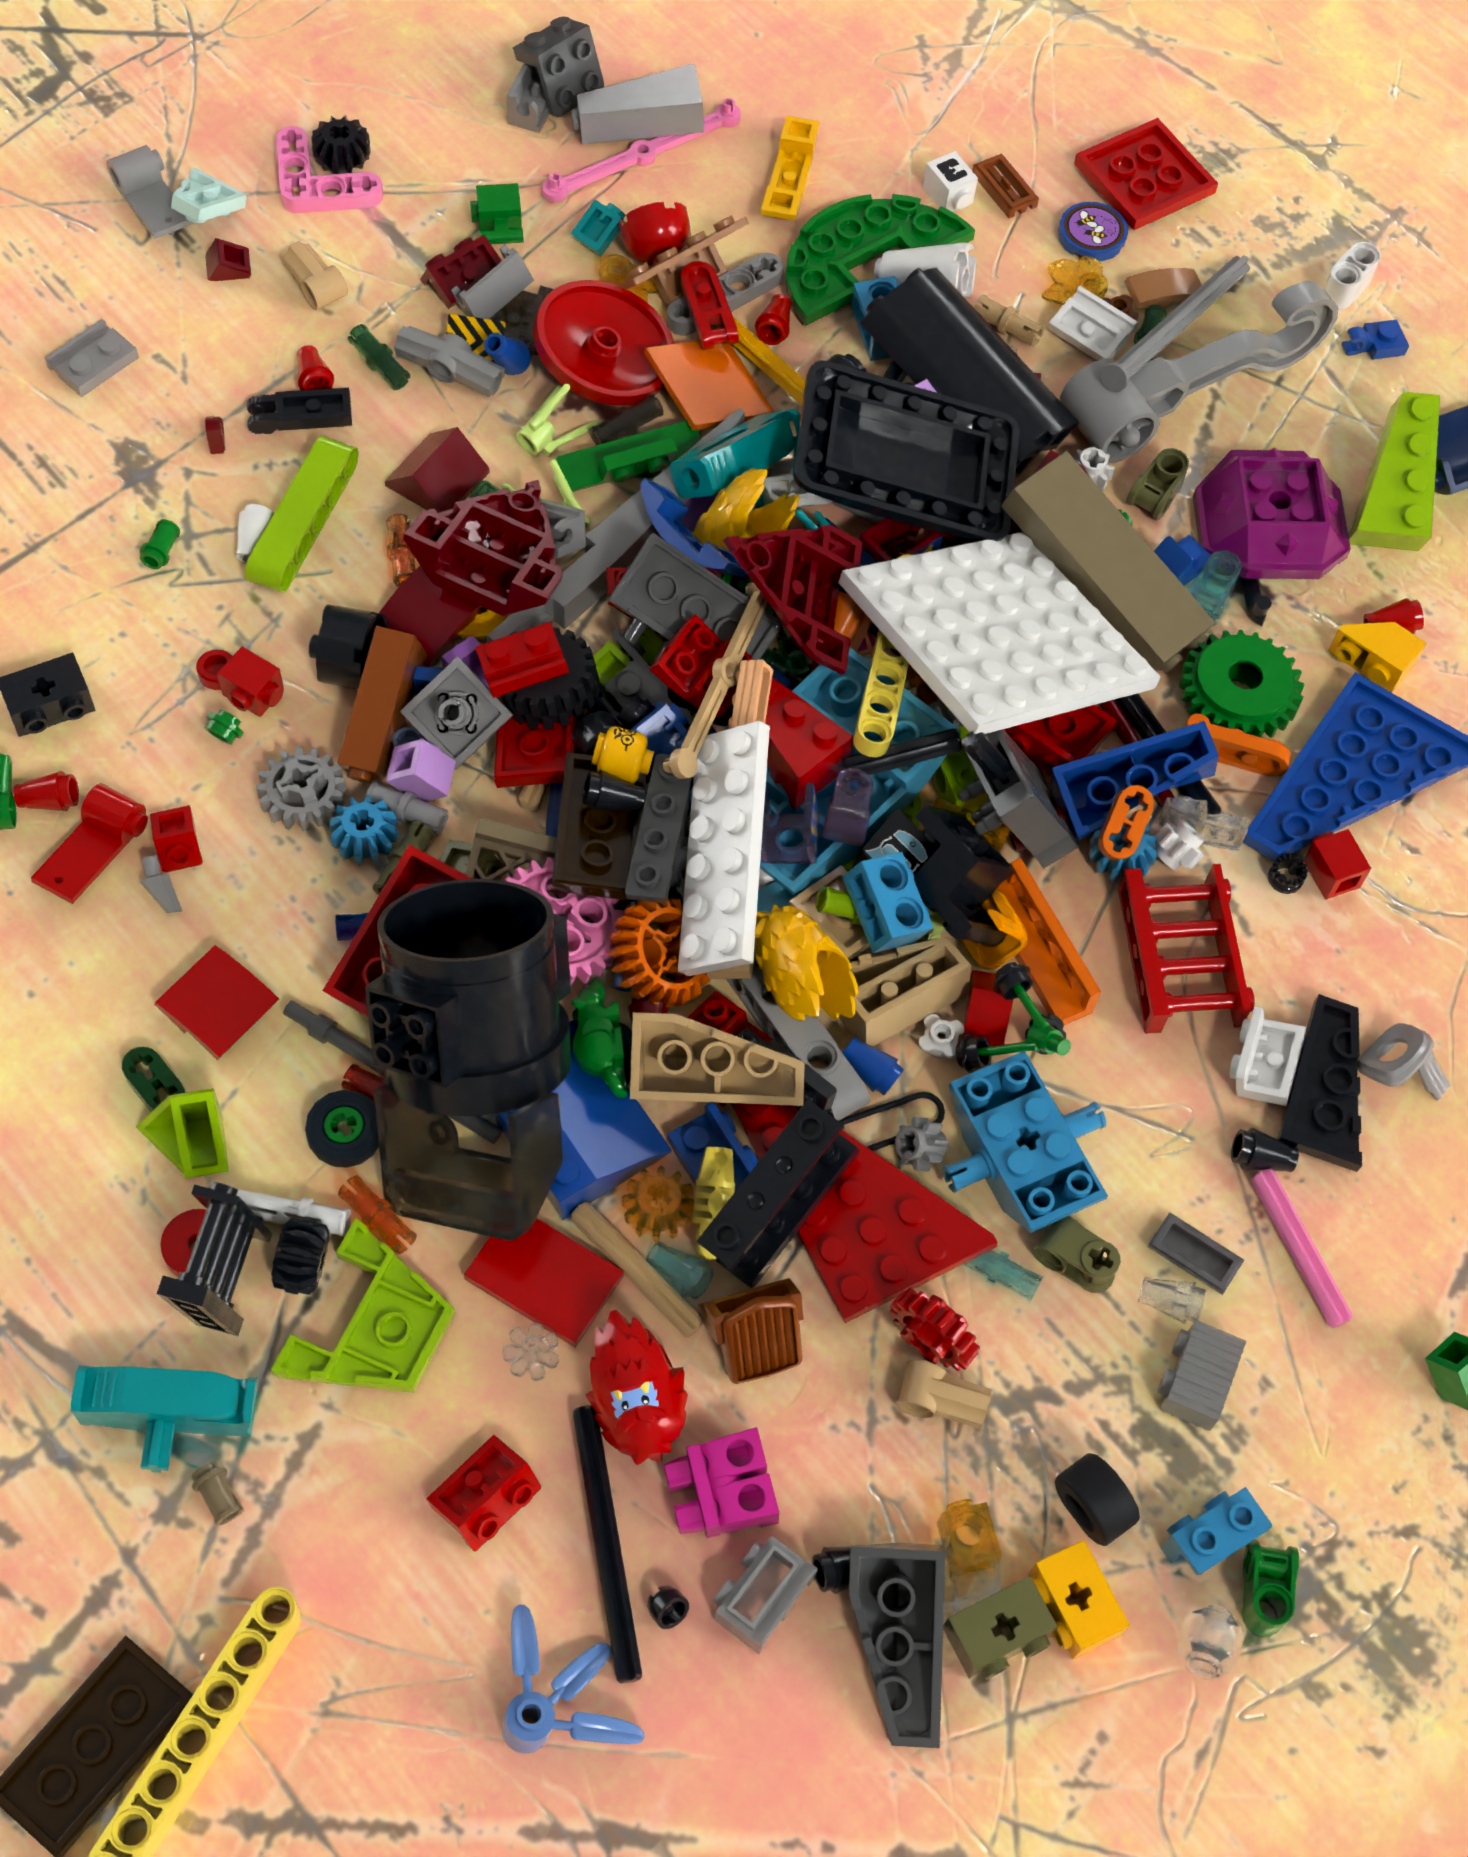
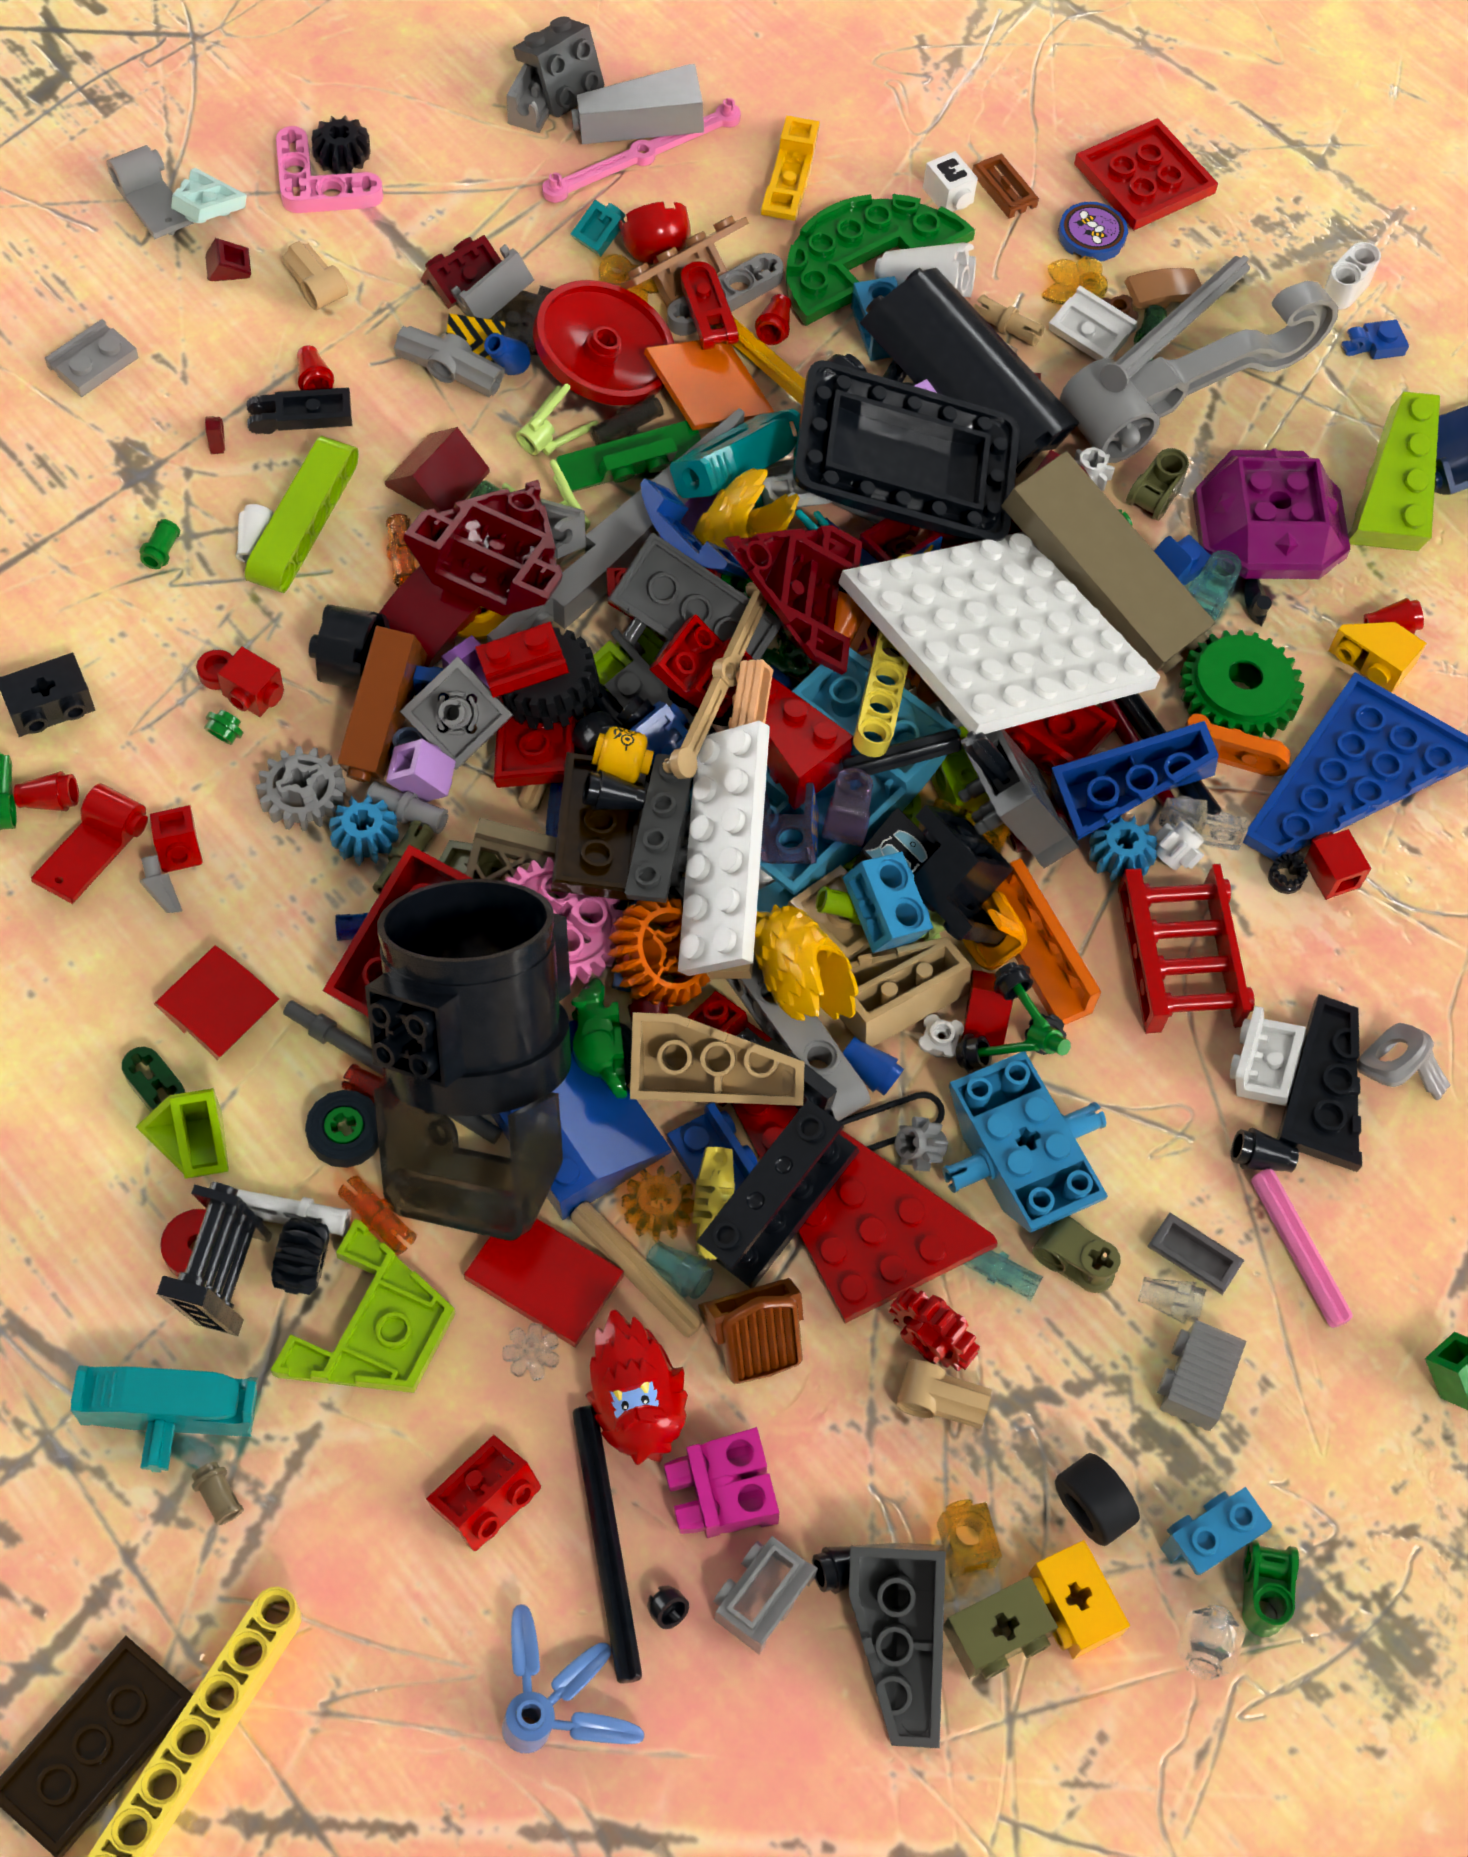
(378, 357): clear green pin -> none
(498, 213): green brick -> none
(1134, 827): orange beam -> none

